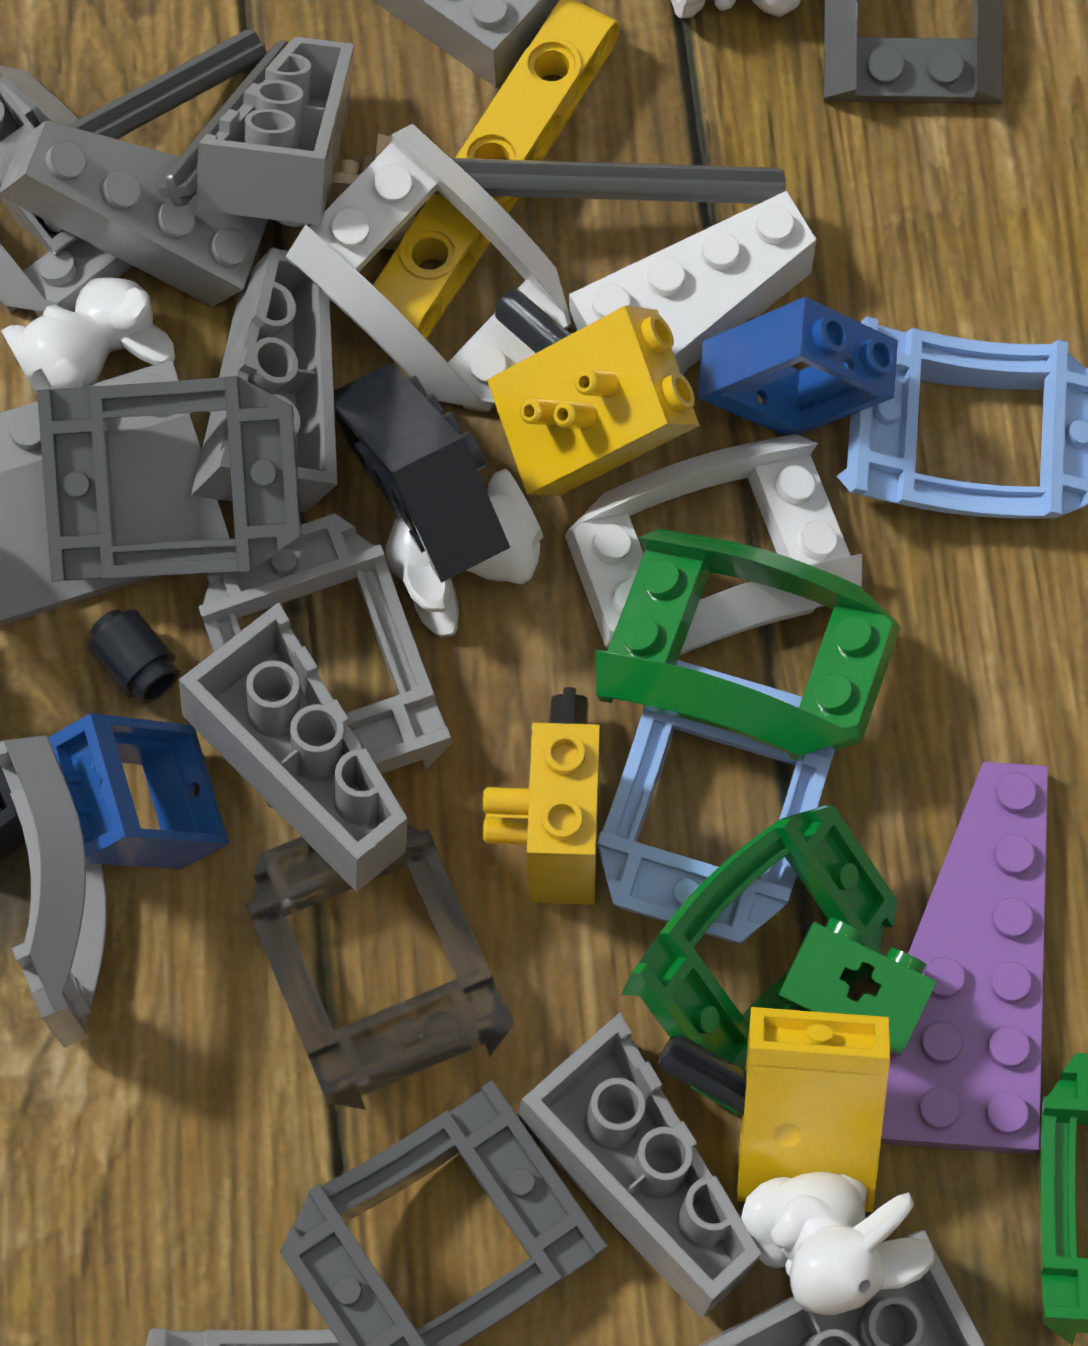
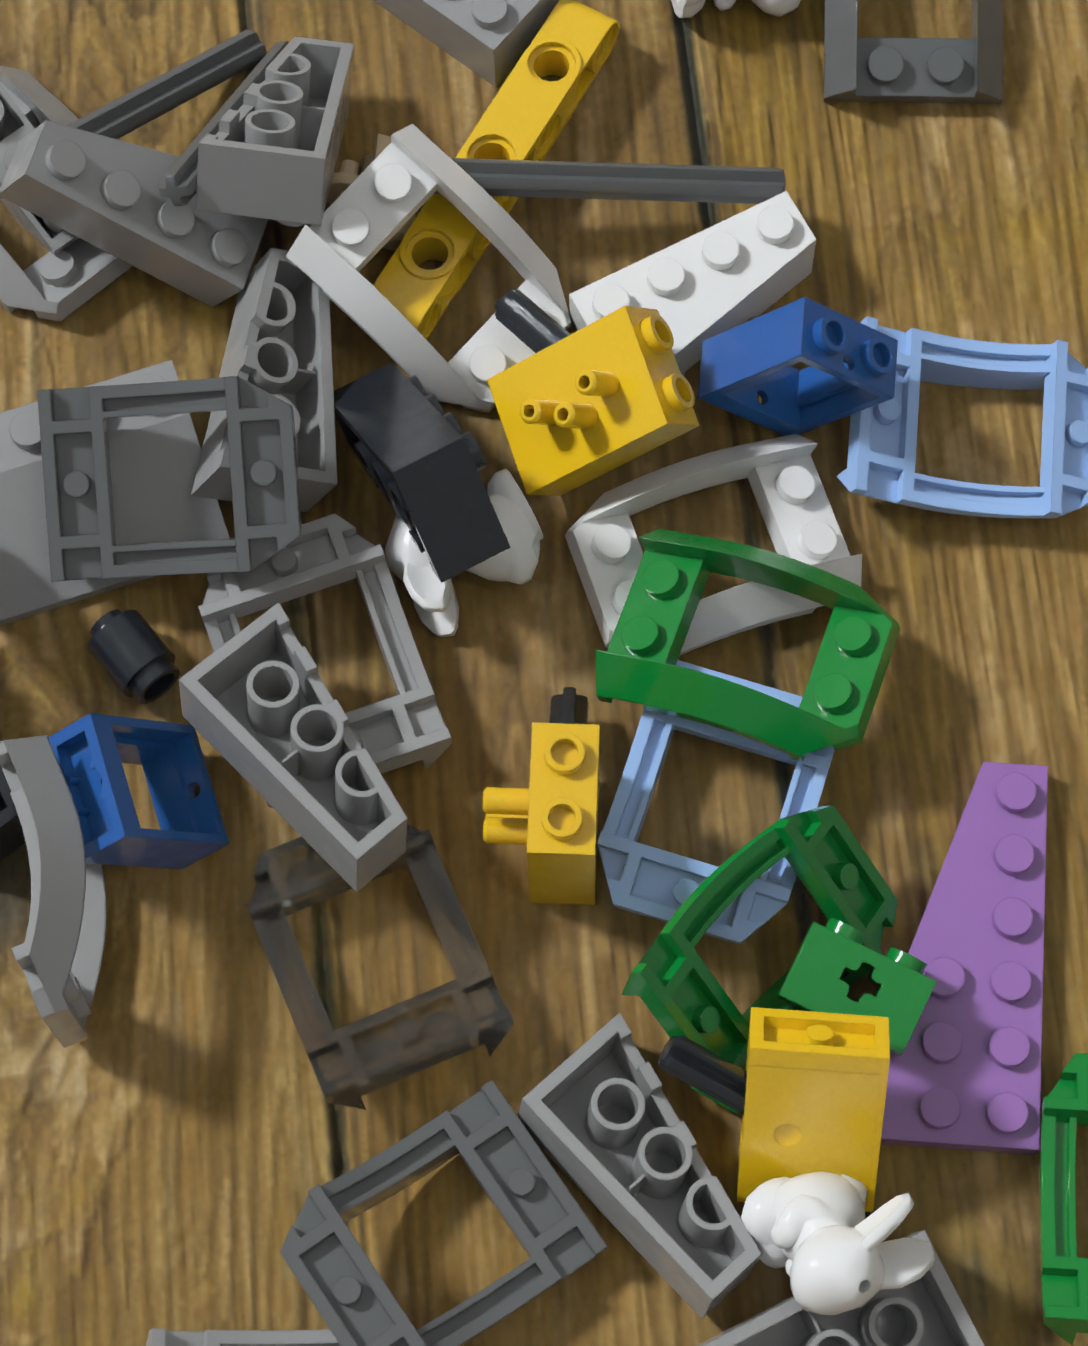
(71, 347): white animal -> none

